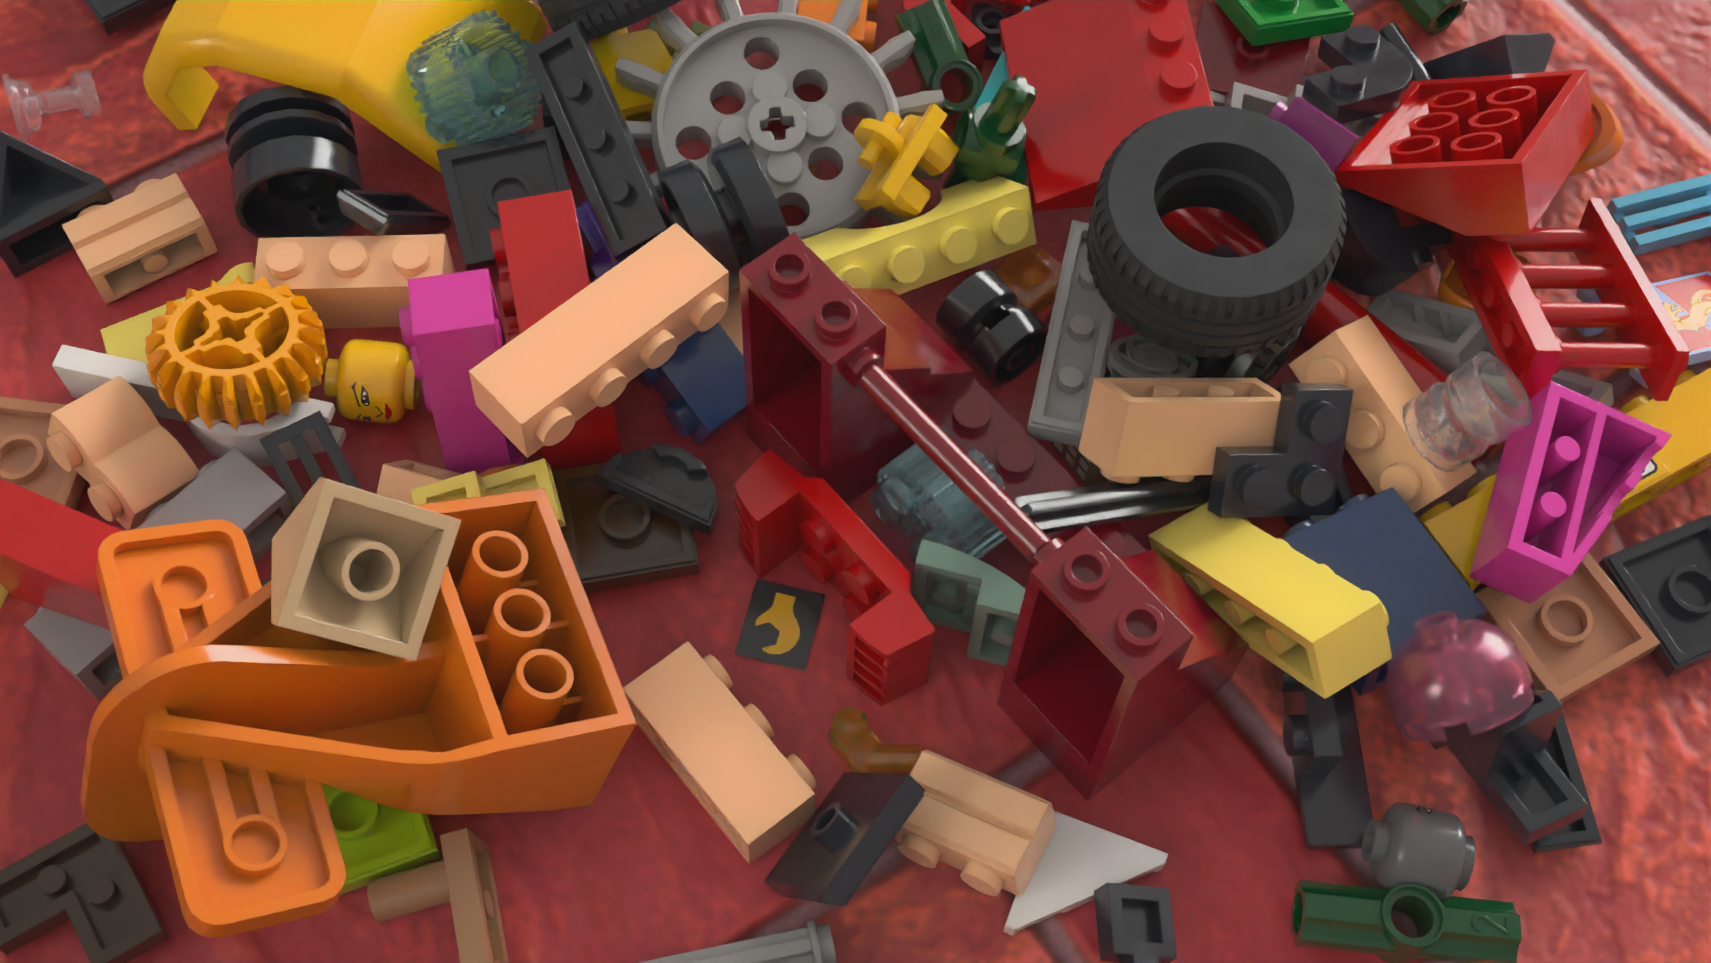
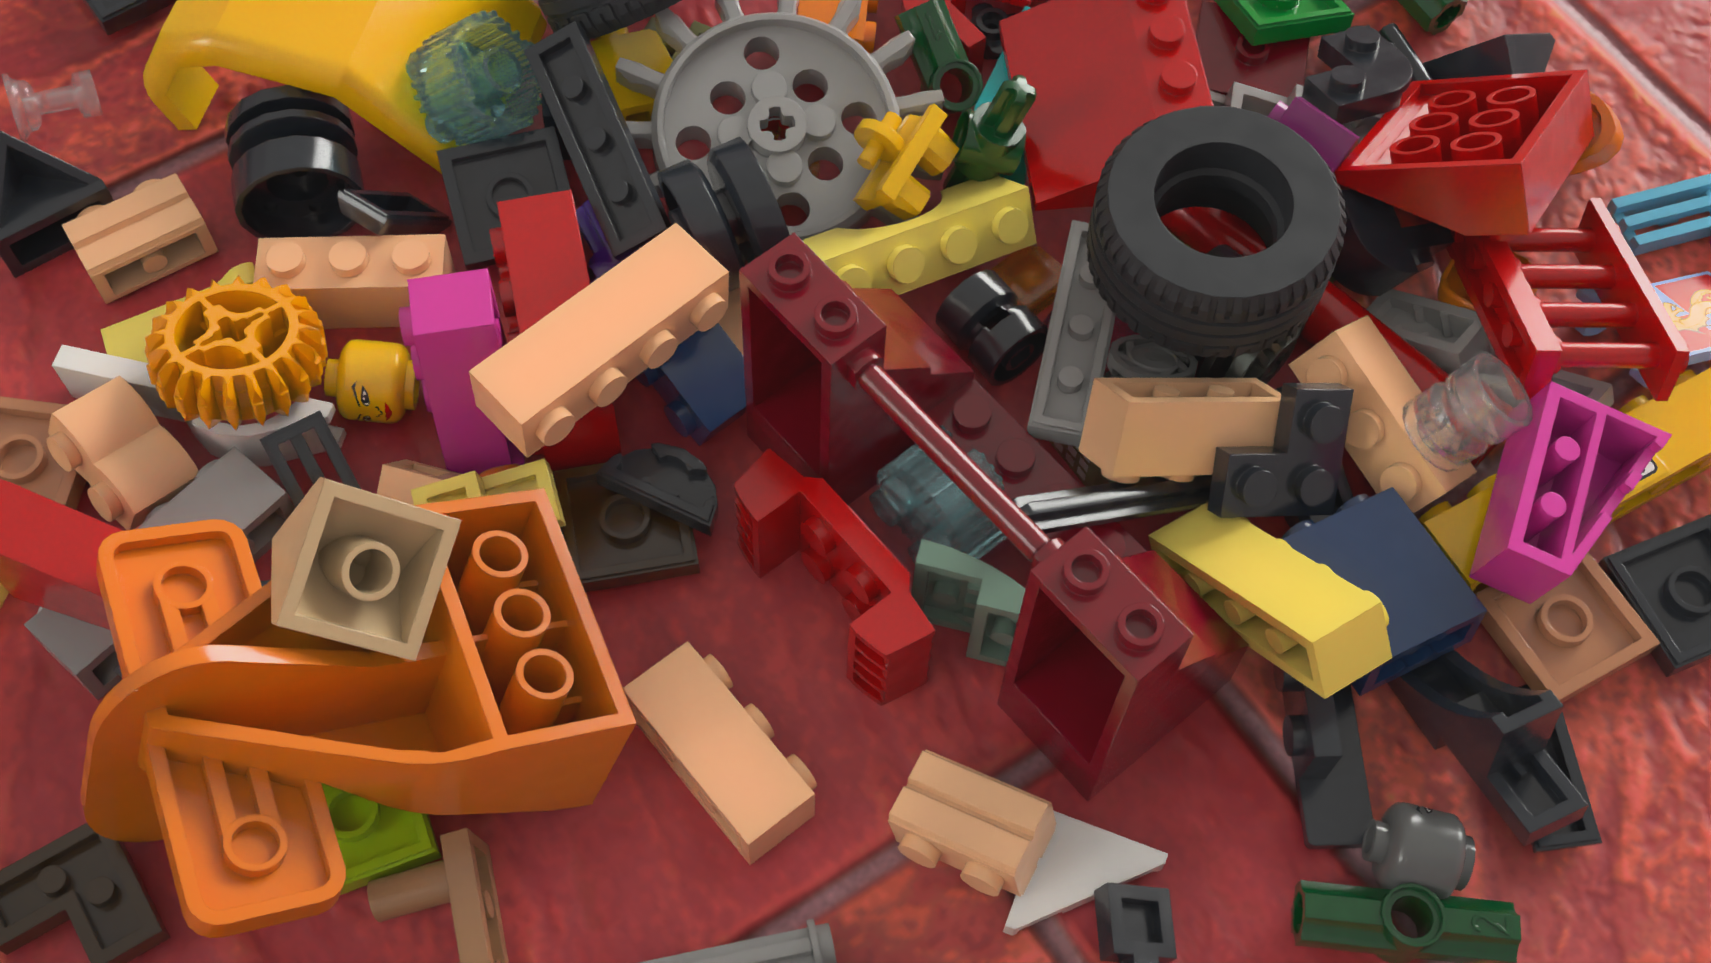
(780, 624): black sticker -> none
(845, 837): black plate -> none
(862, 749): clear yellow arm -> none
(1456, 675): clear pink cylinder -> none

